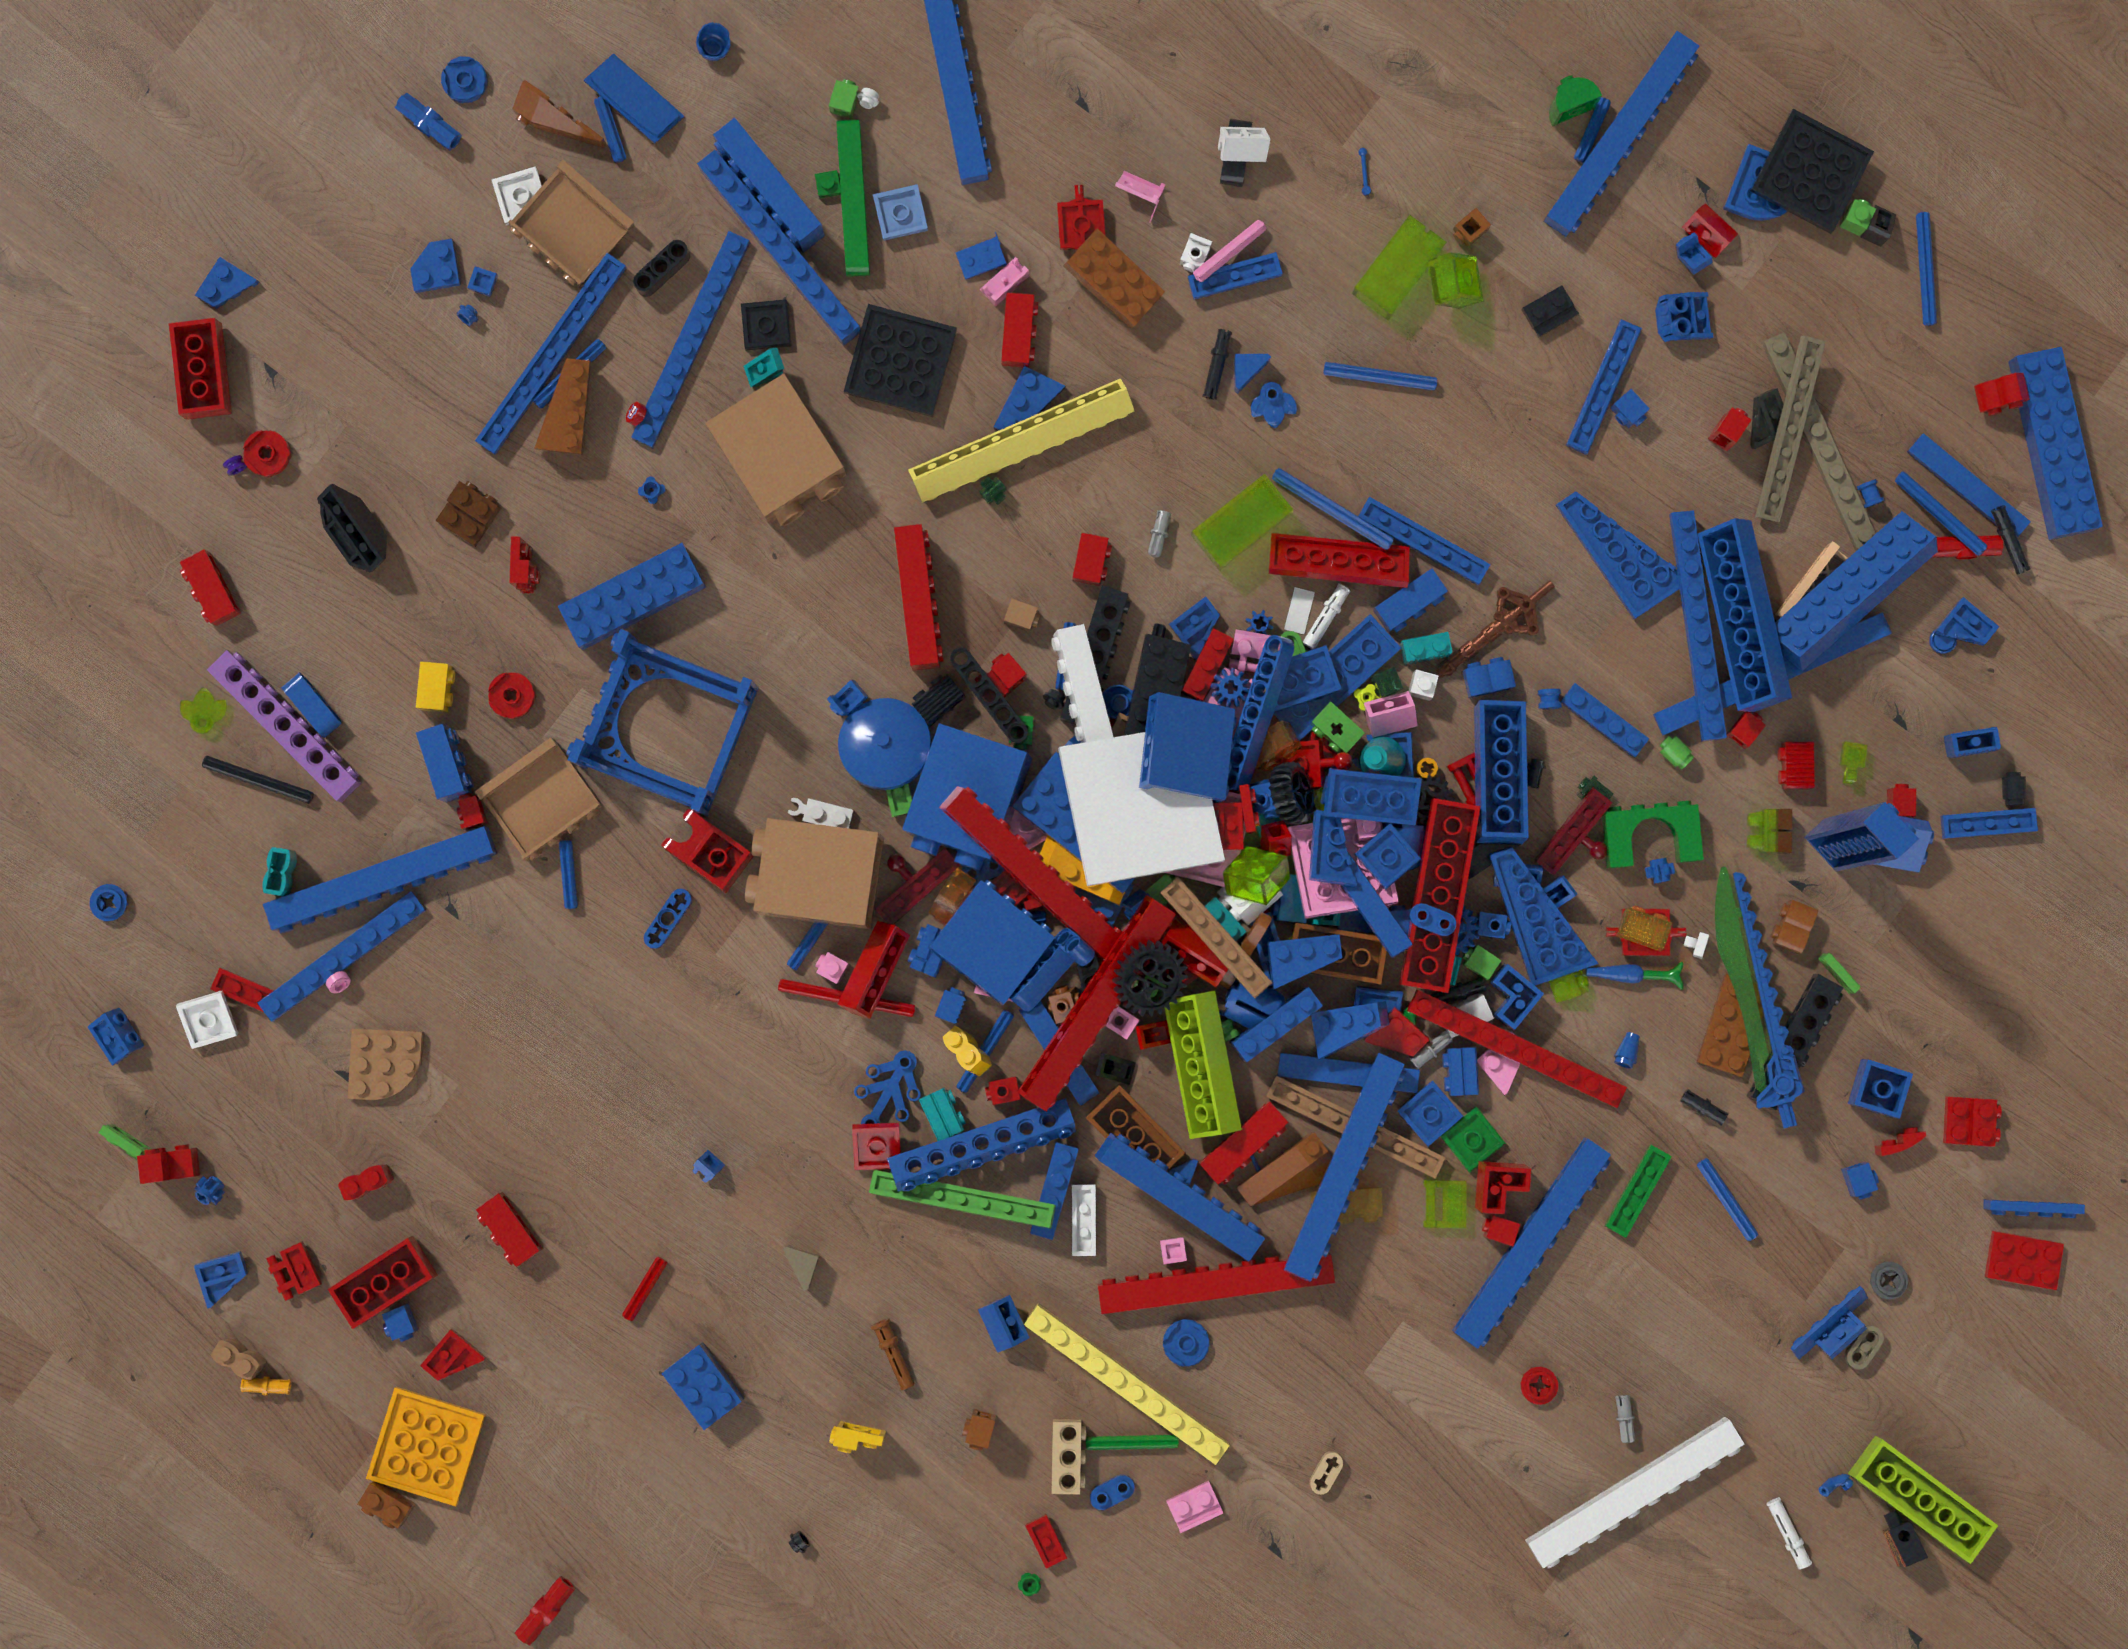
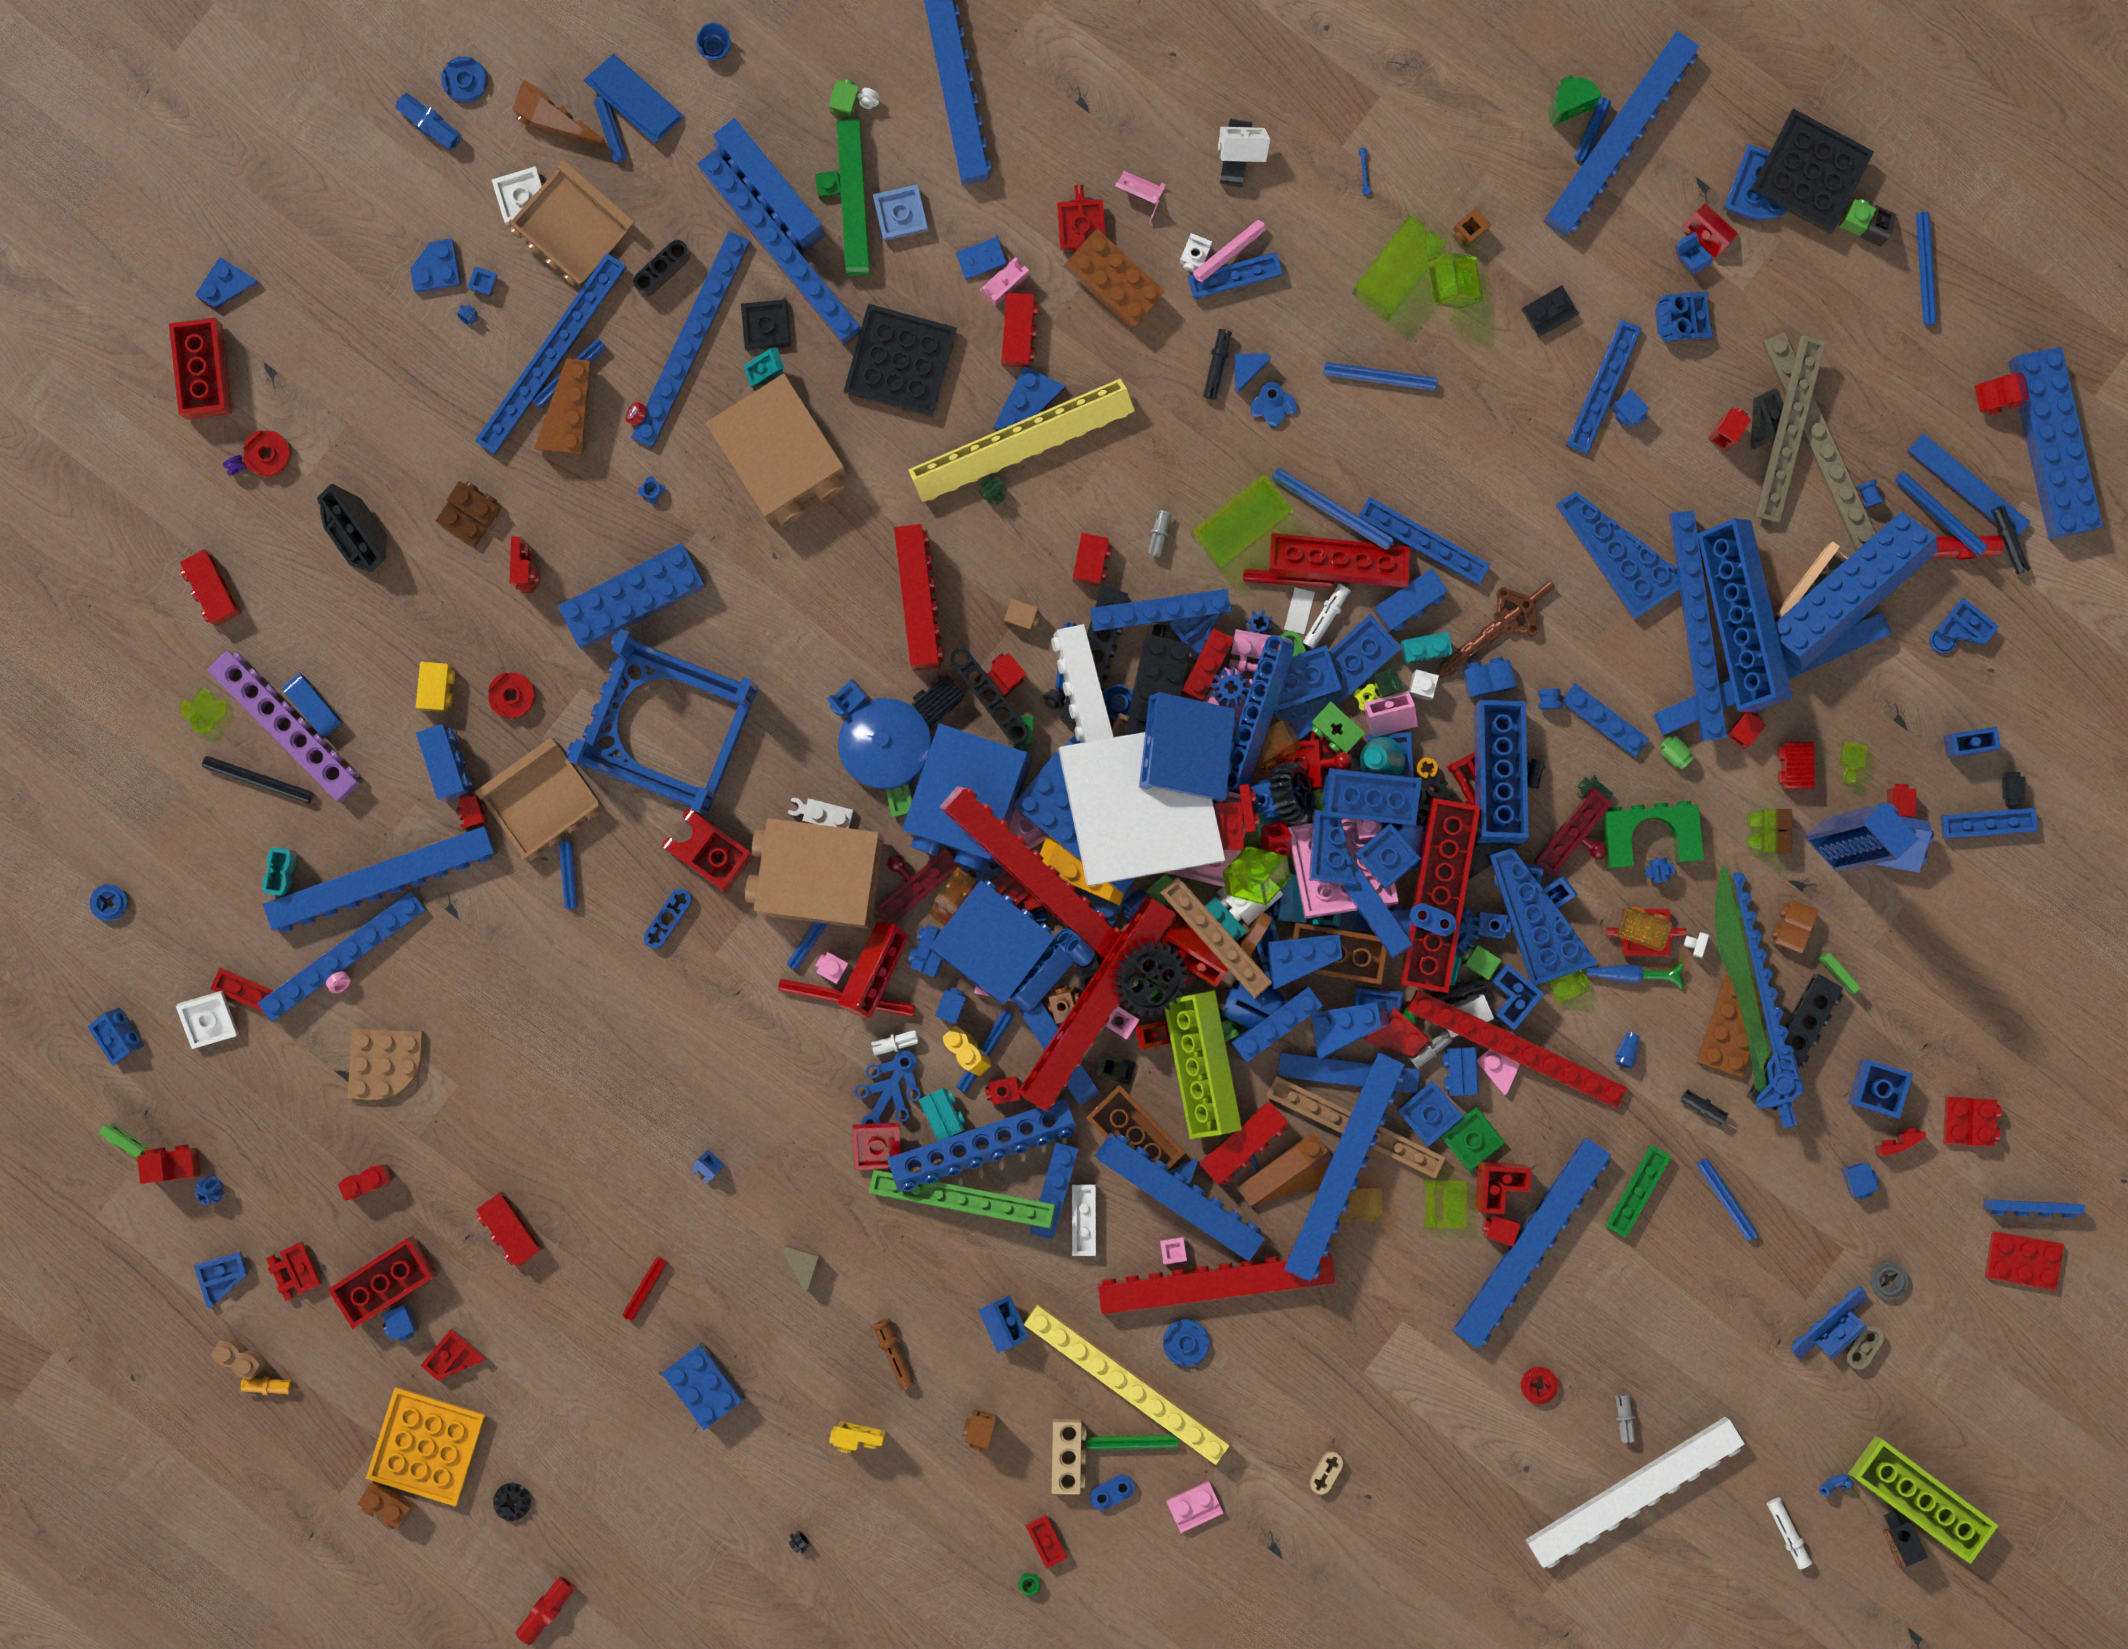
(516, 1491): none -> black gear
(894, 1042): none -> white axle
(1160, 610): none -> blue plate
(1262, 576): none -> red axle

